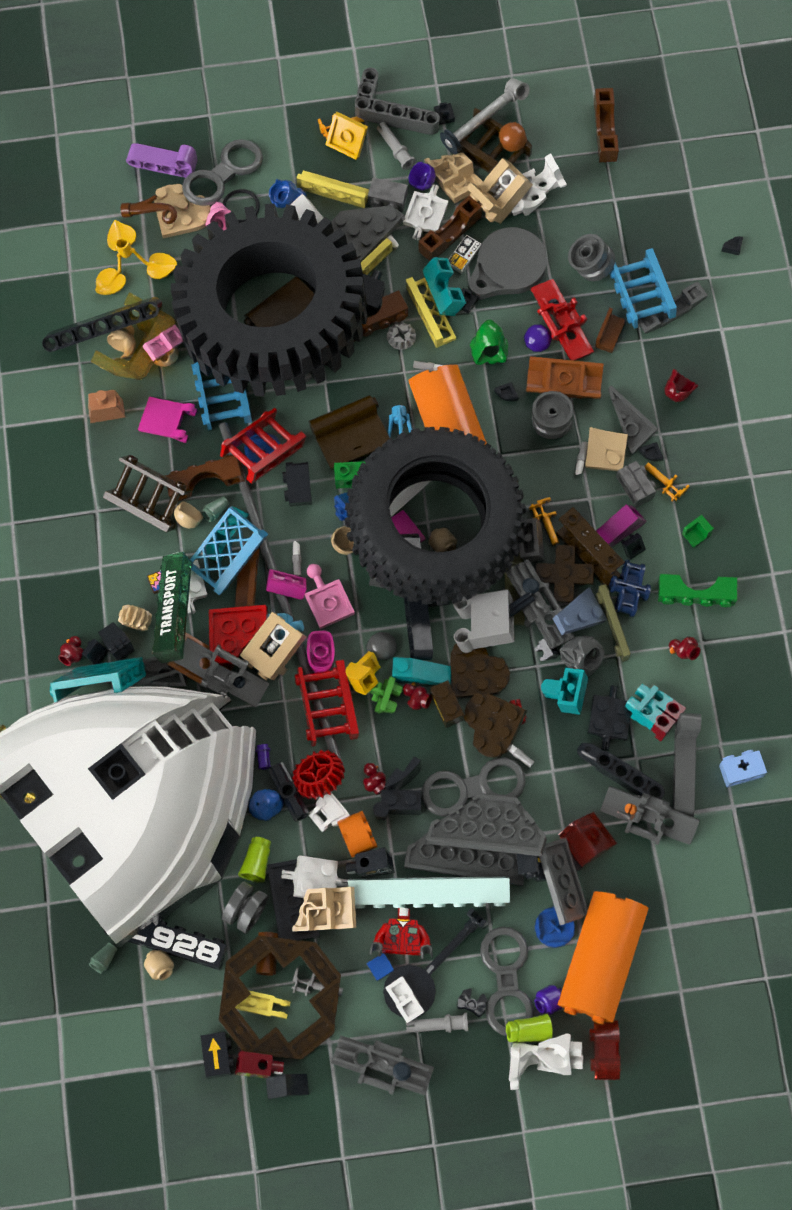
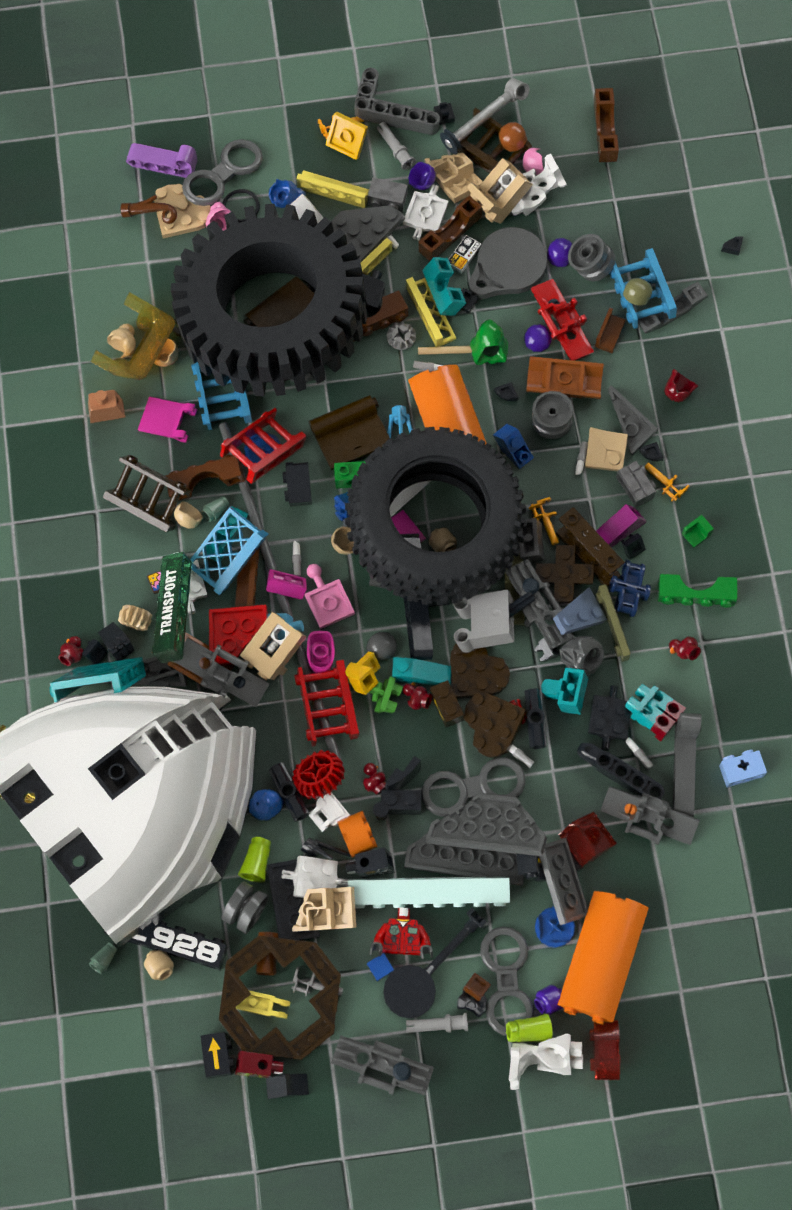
(96, 330): black beam -> none
(120, 239): yellow plant -> none
(163, 343): bright pink slope -> none
(263, 756): dark purple pin -> none
(314, 848): none -> black plant
(404, 999): white slope -> none
(444, 350): none -> tan bar
(477, 987): none -> reddish brown tile
(513, 445): none -> blue slope
(533, 160): none -> bright pink hair
(536, 731): none -> black piece
(558, 252): none -> dark purple hair
(638, 291): none -> olive hair
(639, 753): none -> light grey piece

